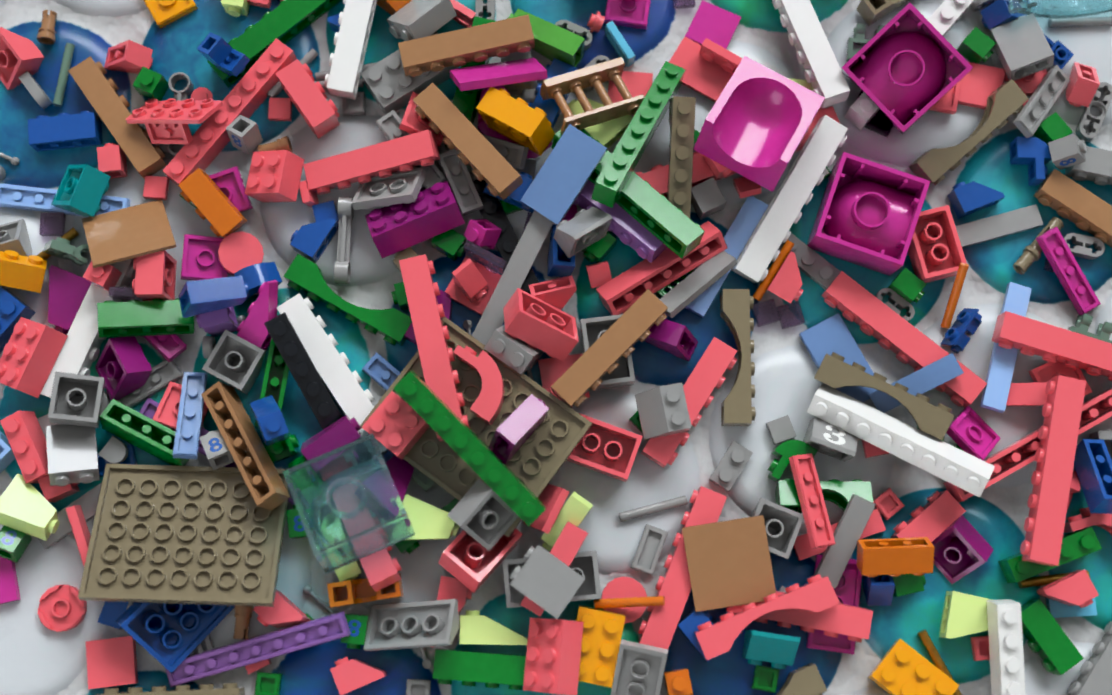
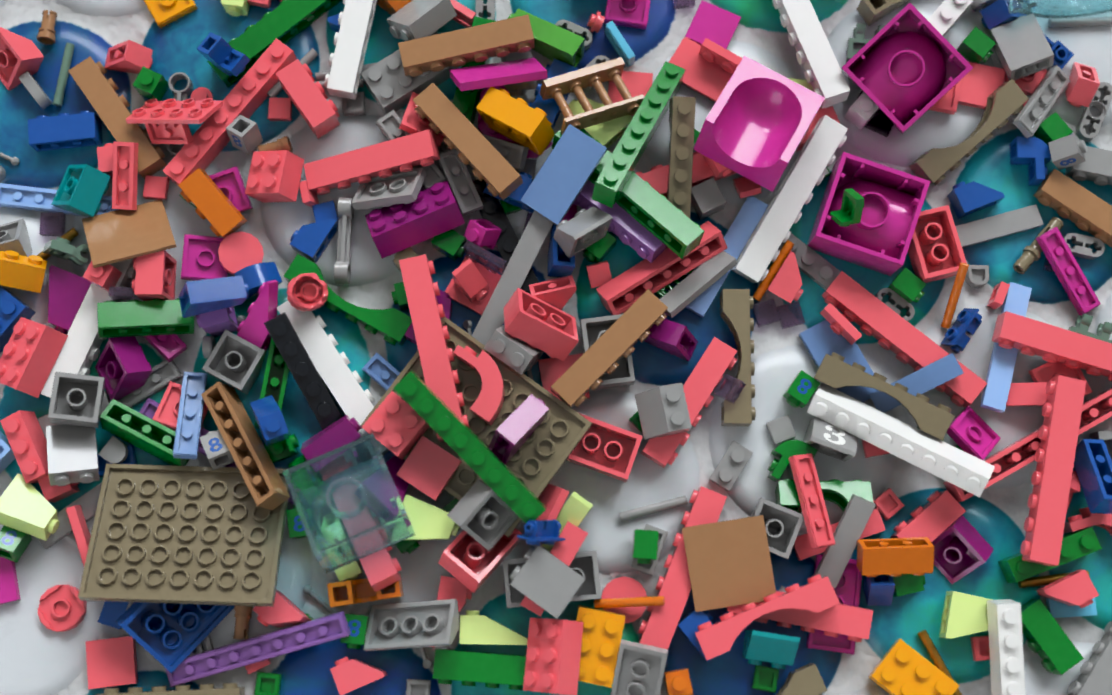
(125, 175): none -> coral plate
(307, 292): none -> coral hair
(429, 468): none -> coral tile
(541, 532): none -> blue hinge
(645, 546): none -> green brick
(729, 388): none -> clear purple tile
(801, 390): none -> green brick
(840, 324): none -> coral plate
(850, 209): none -> green bracket
(977, 275): none -> light grey tile
(998, 295): none -> coral tile

